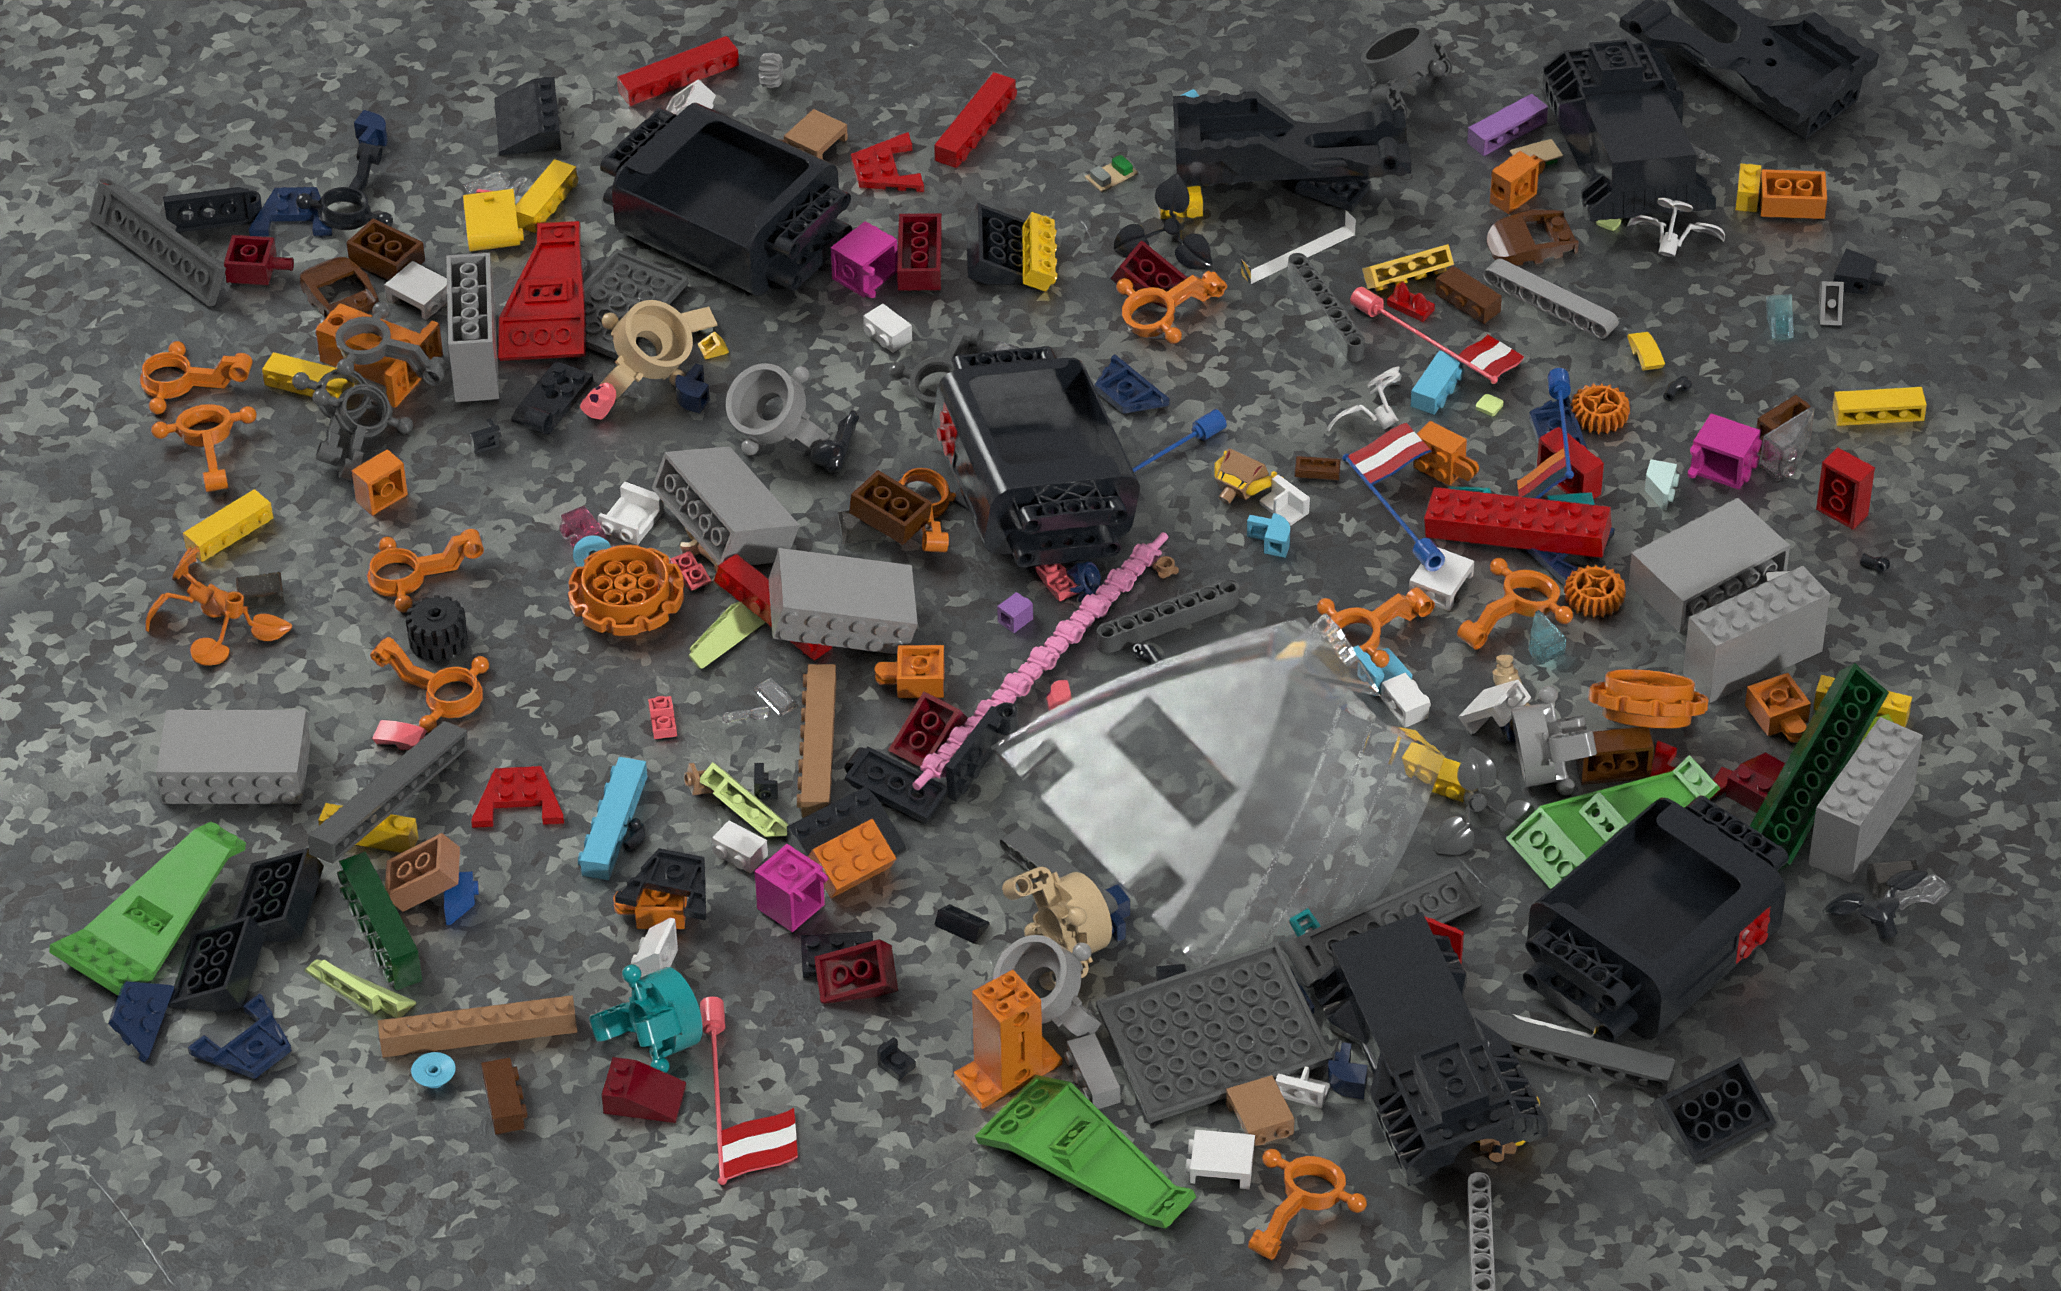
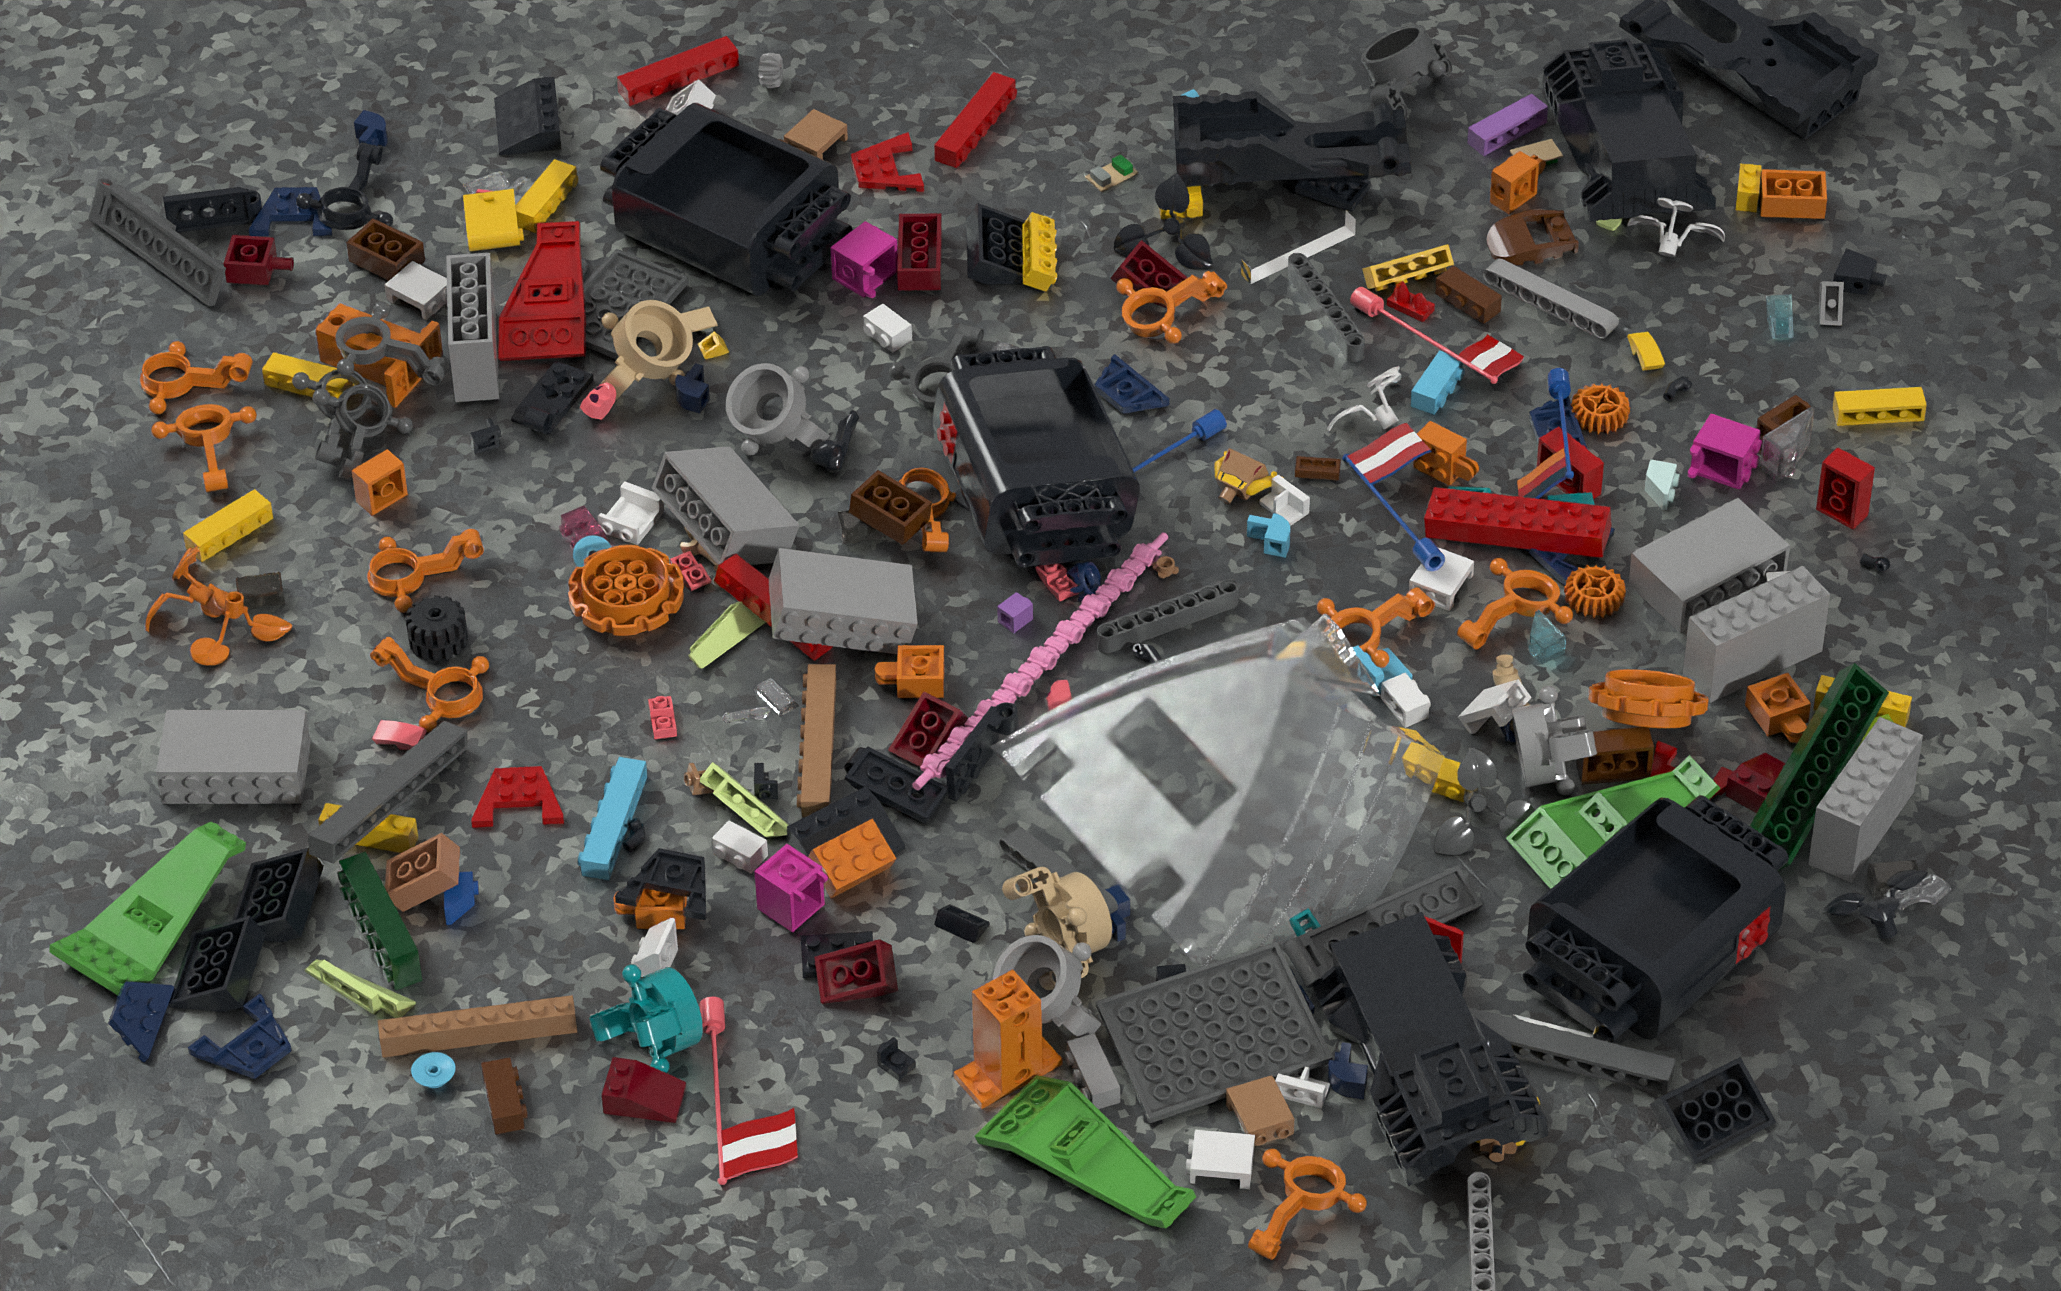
(329, 272): reddish brown slope -> none
(1489, 405): yellowish green piece -> none

